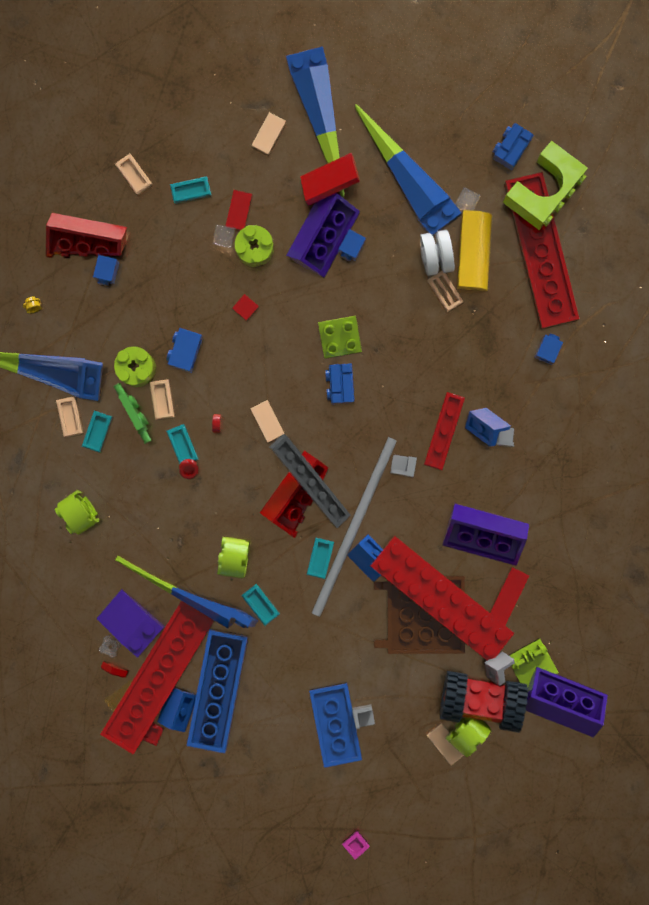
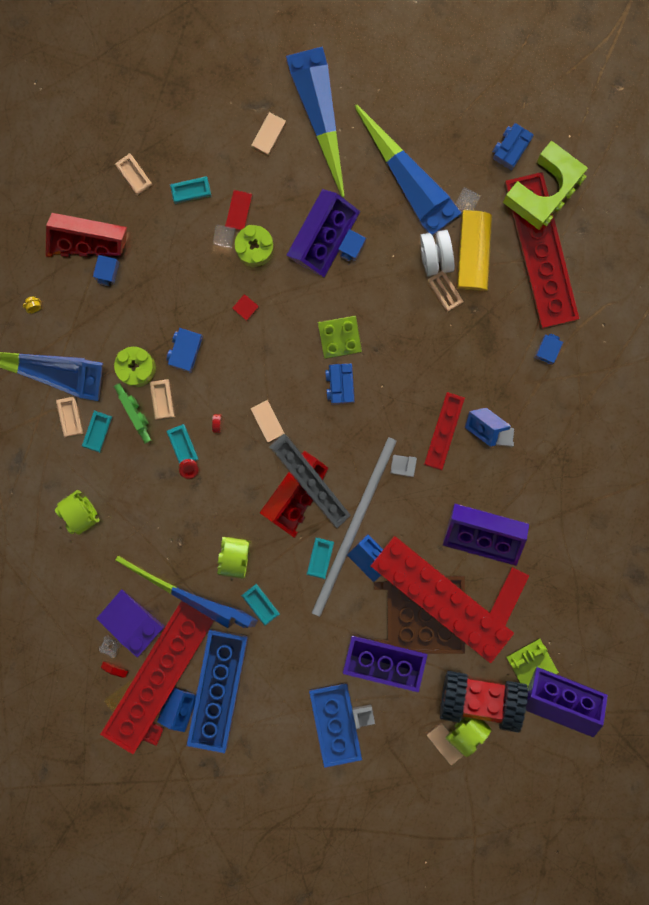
(329, 179): red tile -> none
(356, 845): dark pink plate -> none
(385, 664): none -> dark purple slope
(496, 666): light grey panel -> none

